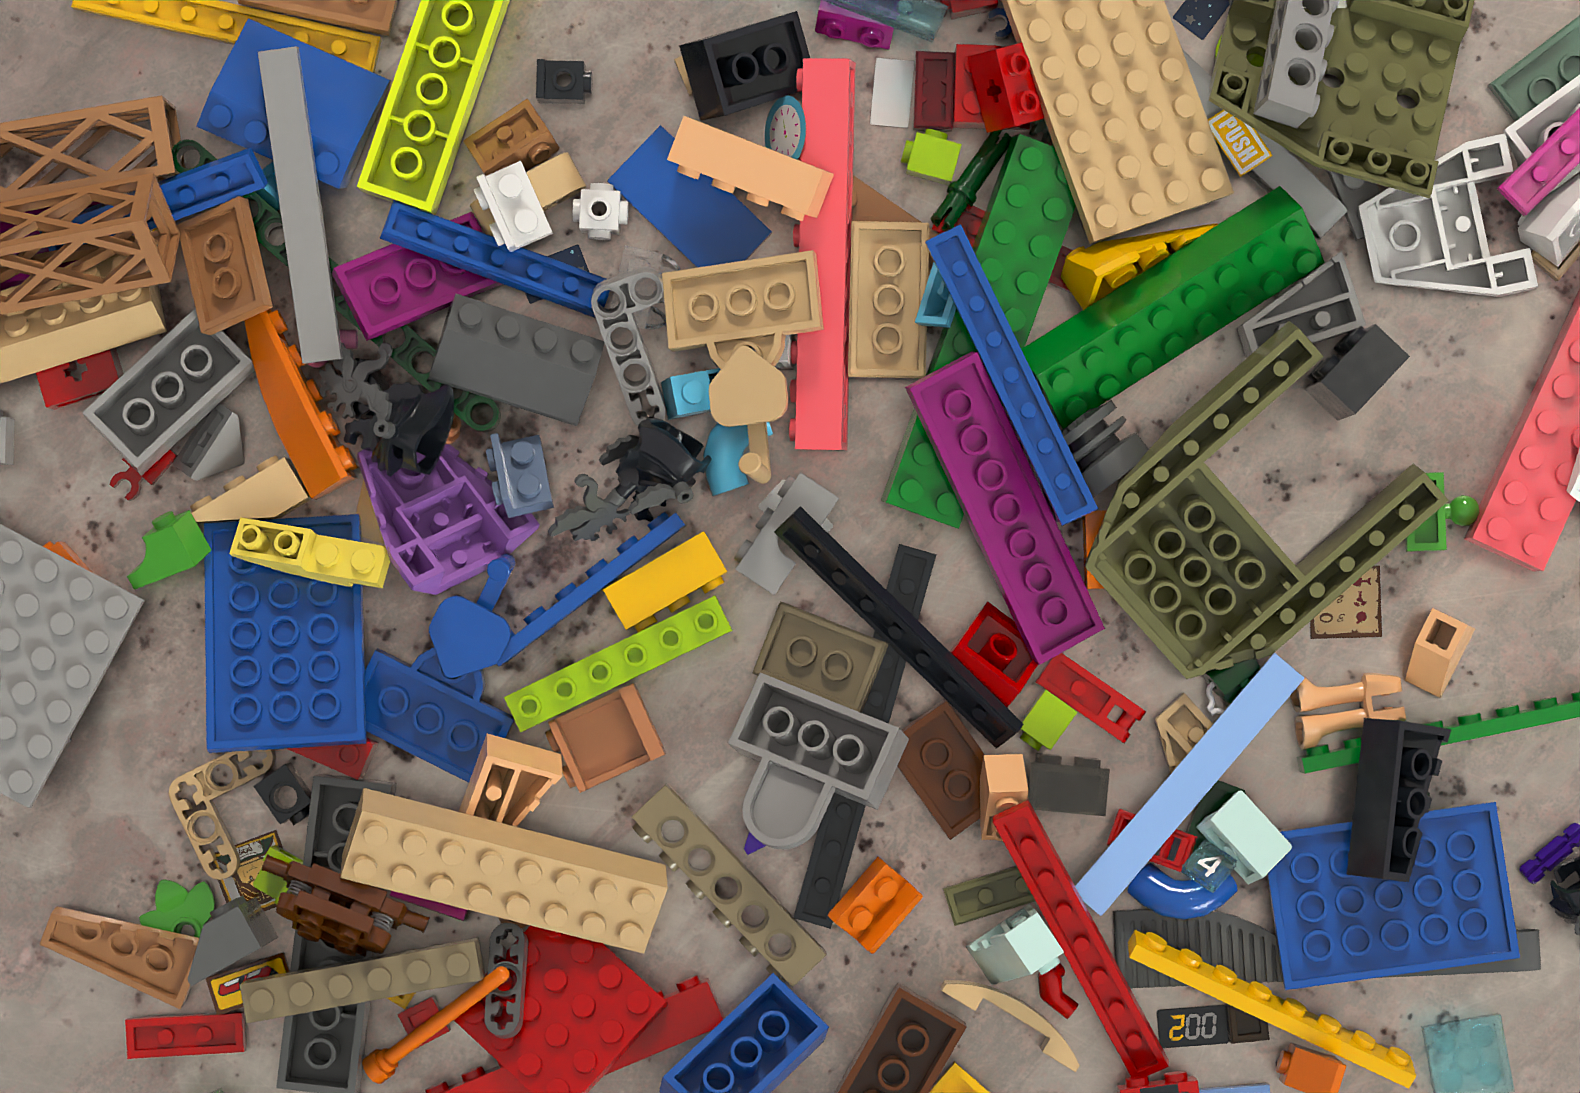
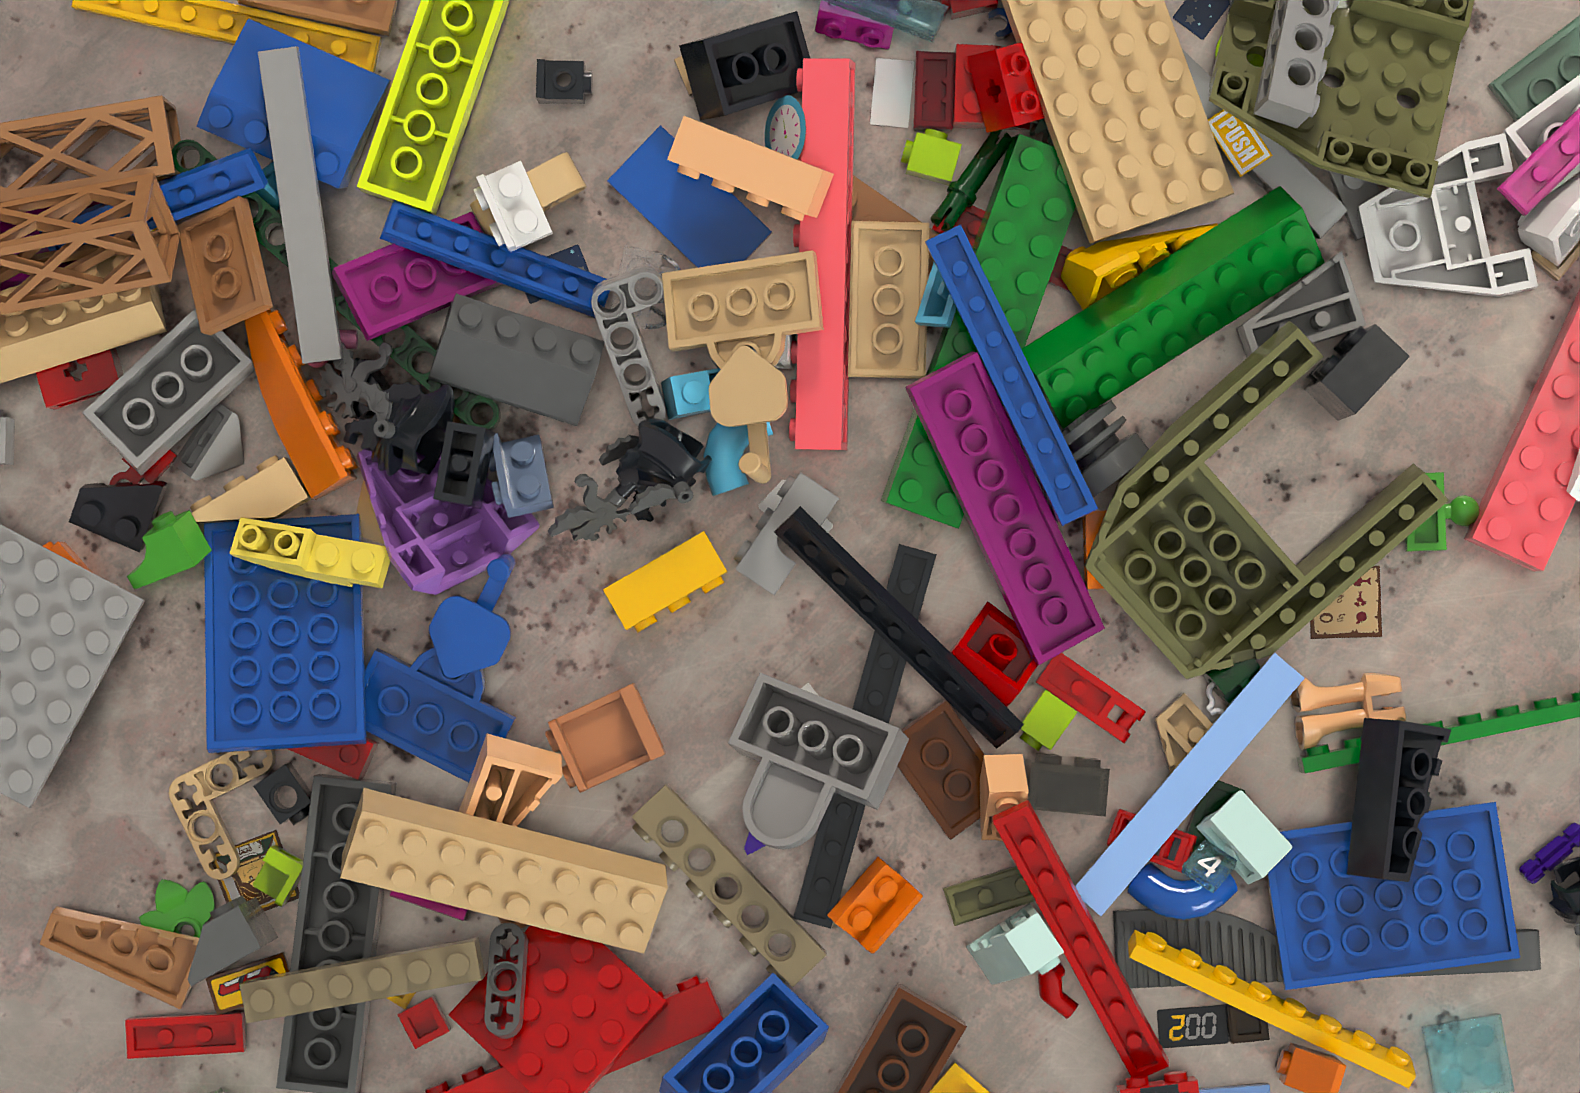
(118, 511): none -> black wing
(339, 908): reddish brown piece -> none
(382, 1063): orange piece -> none
(464, 465): none -> black brick
(511, 139): medium nougat bracket -> none
(599, 576): blue plate -> none
(600, 226): white brick -> none
(618, 663): lime brick -> none
(820, 656): dark tan tile -> none
(972, 994): tan slope -> none
(1438, 652): light nougat slope -> none

